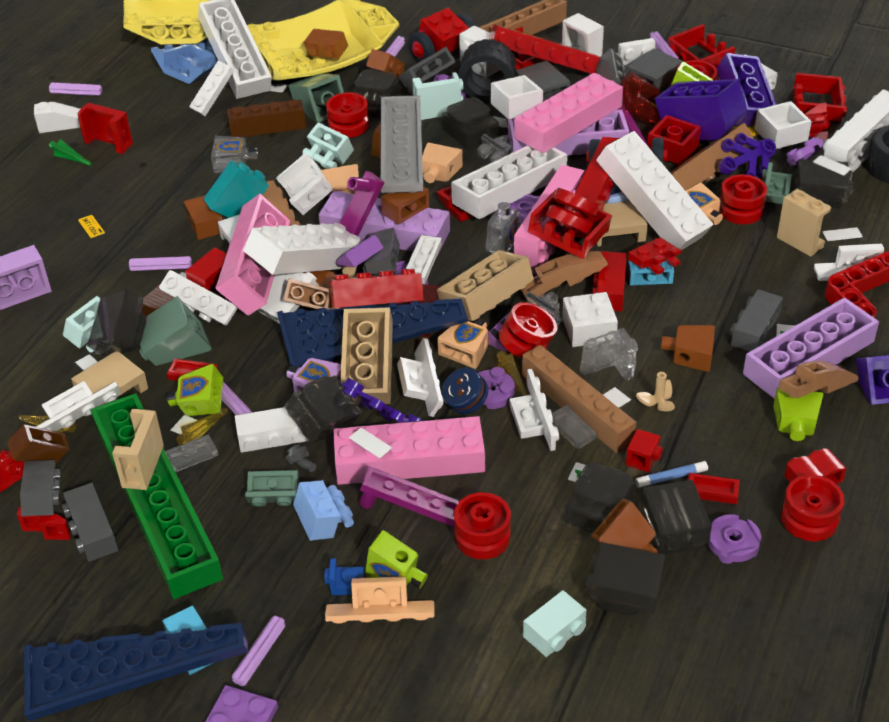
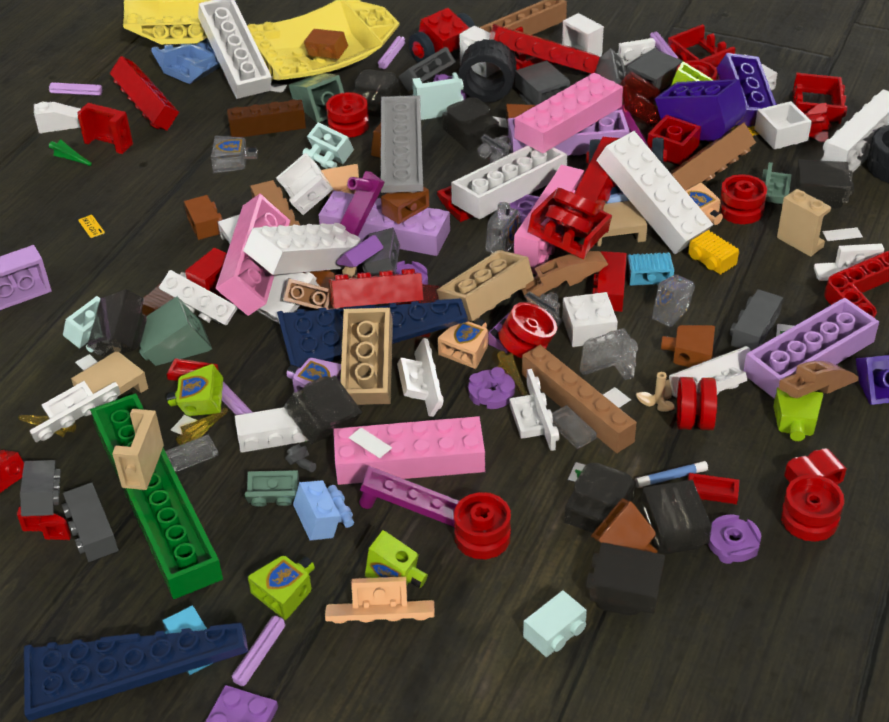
(37, 444): reddish brown brick -> none
(144, 93): none -> red brick
(160, 263): lavender axle -> none
(211, 88): white plate -> none
(235, 188): teal brick -> none
(282, 584): none -> lime torso
(341, 578): blue bracket -> none
(355, 389): dark purple plant -> none
(385, 62): dark orange brick -> none
(425, 255): white plate -> none
(440, 162): light nougat torso -> none
(465, 391): dark blue head -> none
(515, 96): white piece -> none
(643, 450): red brick -> none
(654, 254): red plate -> none
(673, 293): none -> clear torso
(696, 404): none -> red wheel
(713, 252): none -> yellow brick
(725, 369): none -> white bracket
(764, 148): dark purple plant -> none
(811, 148): medium lavender plate -> none
(832, 165): white sticker -> none

